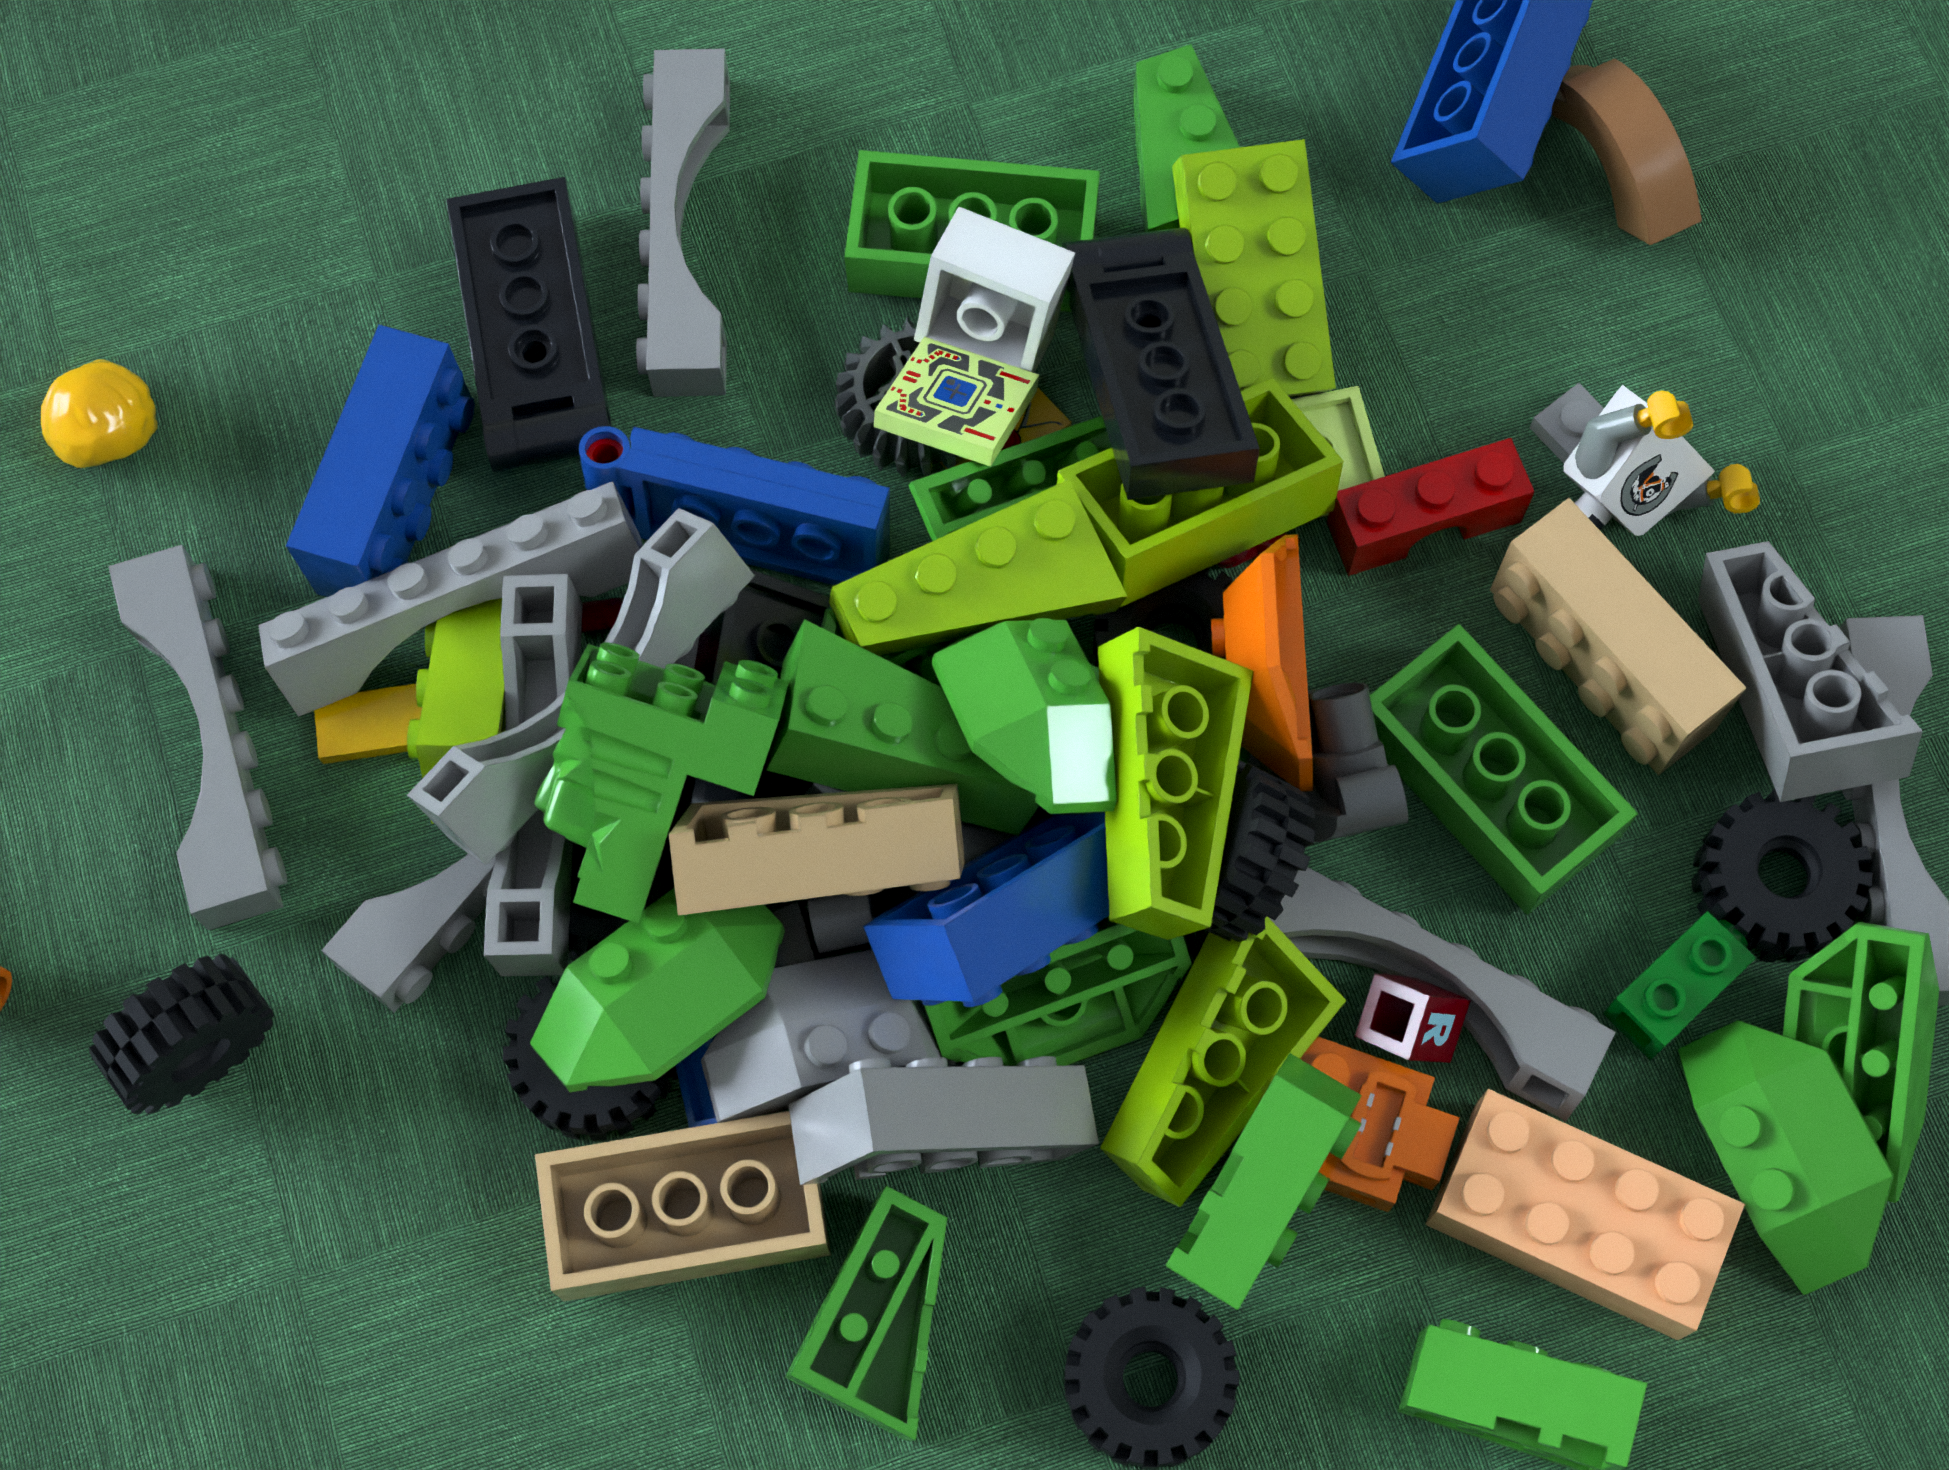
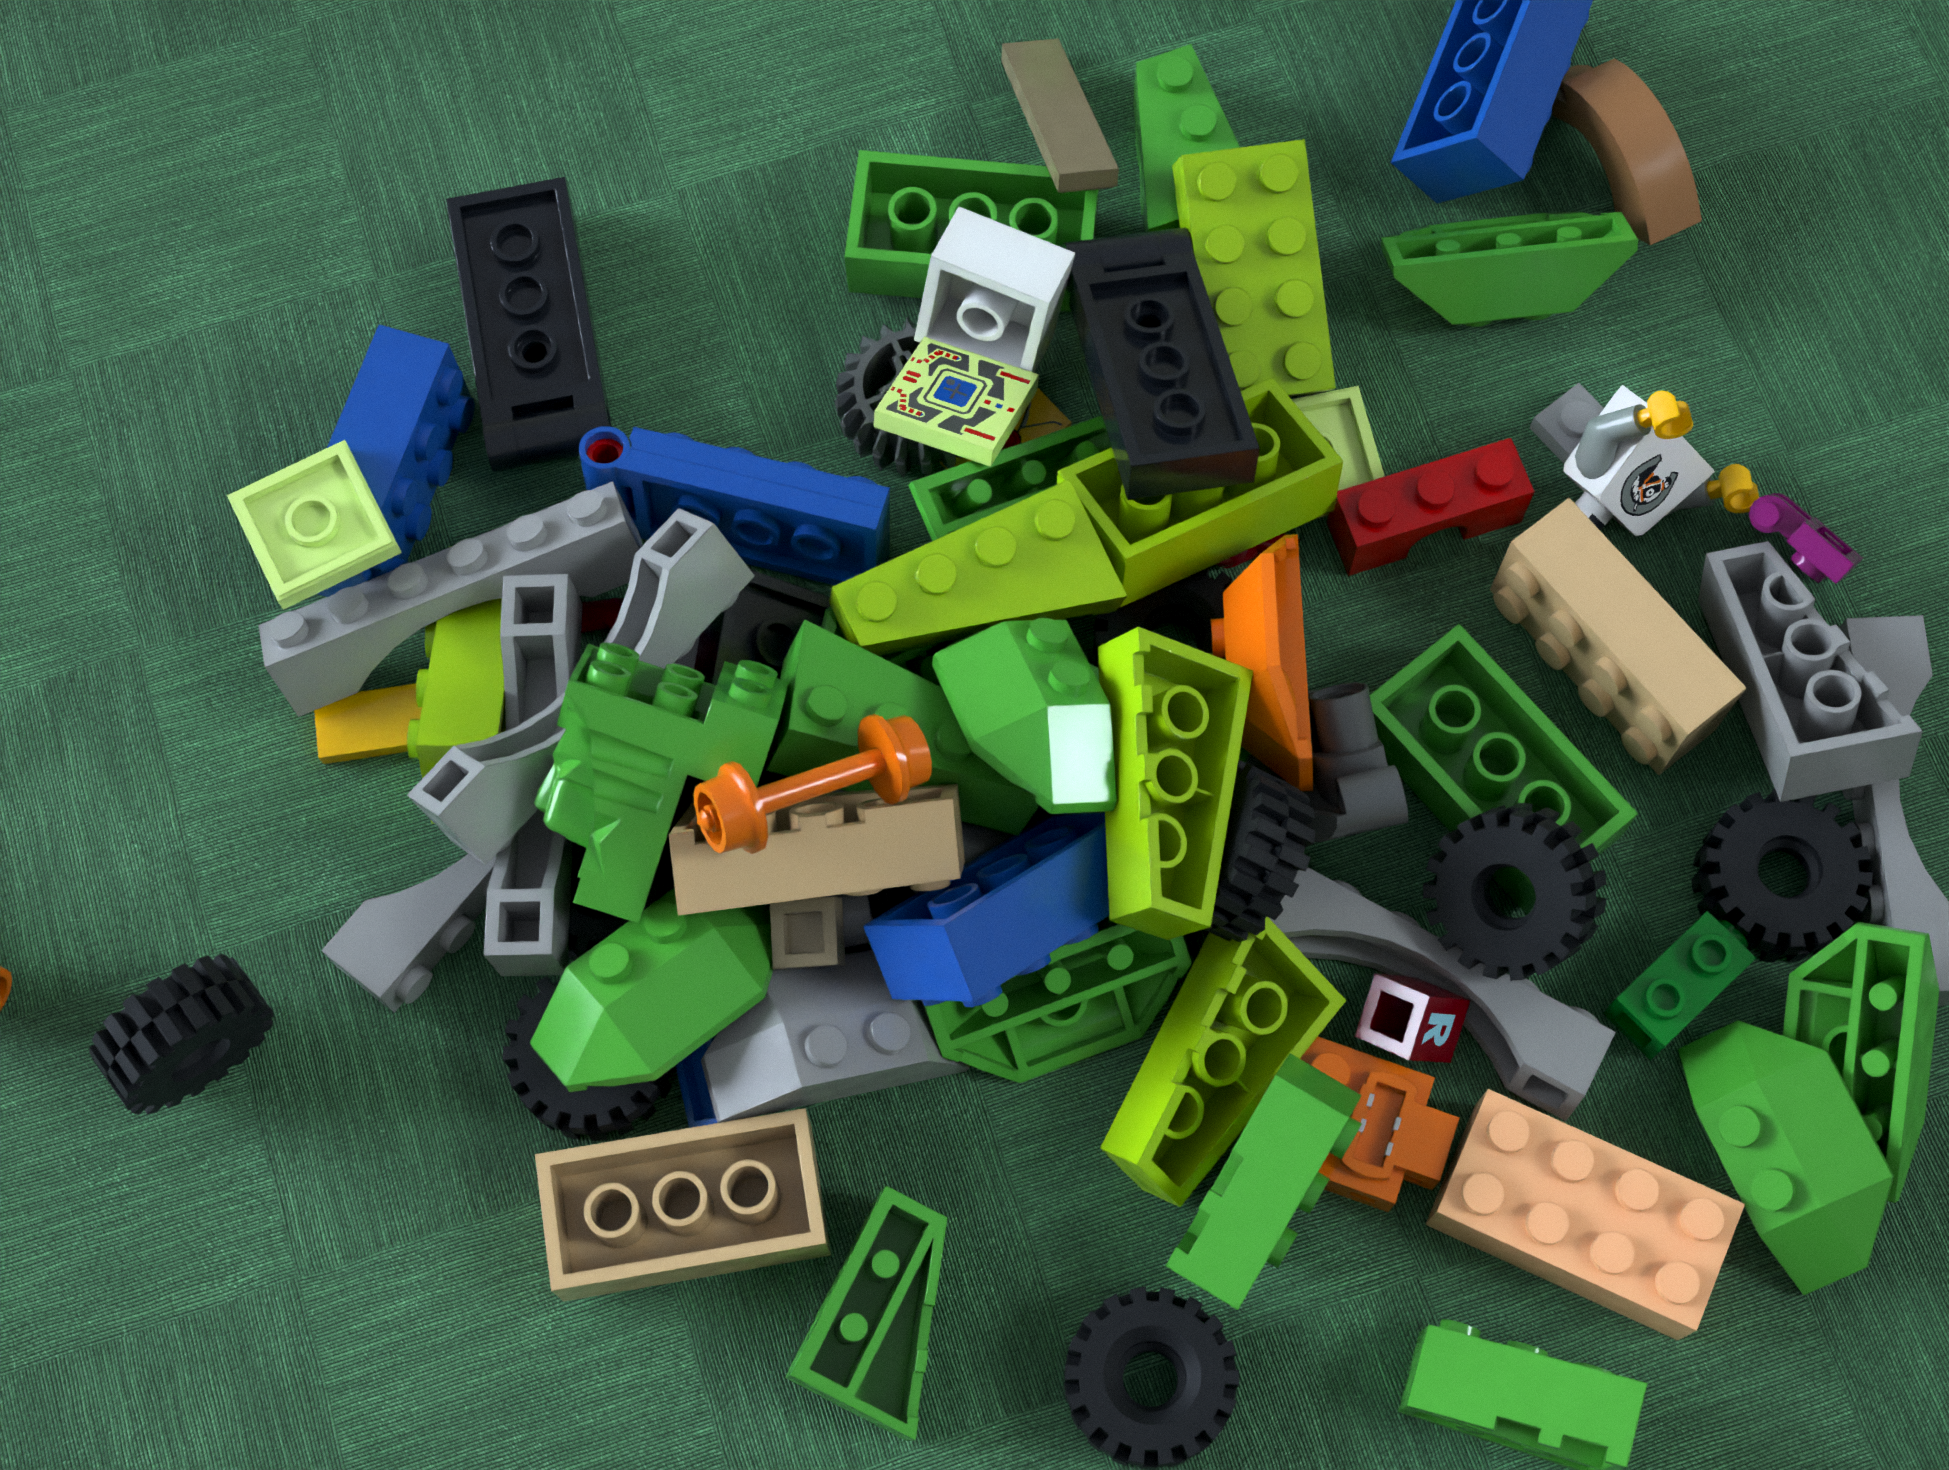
(97, 414): yellow hair -> none
(225, 851): light grey arch -> none
(314, 524): none -> yellowish green tile
(689, 119): light grey arch -> none
(734, 811): none -> orange piece
(807, 933): none -> dark tan tile
(942, 1117): light grey wedge -> none
(1059, 116): none -> dark tan tile
(1510, 263): none -> bright green wedge
(1556, 869): none -> black tyre
(1818, 549): none -> magenta plate

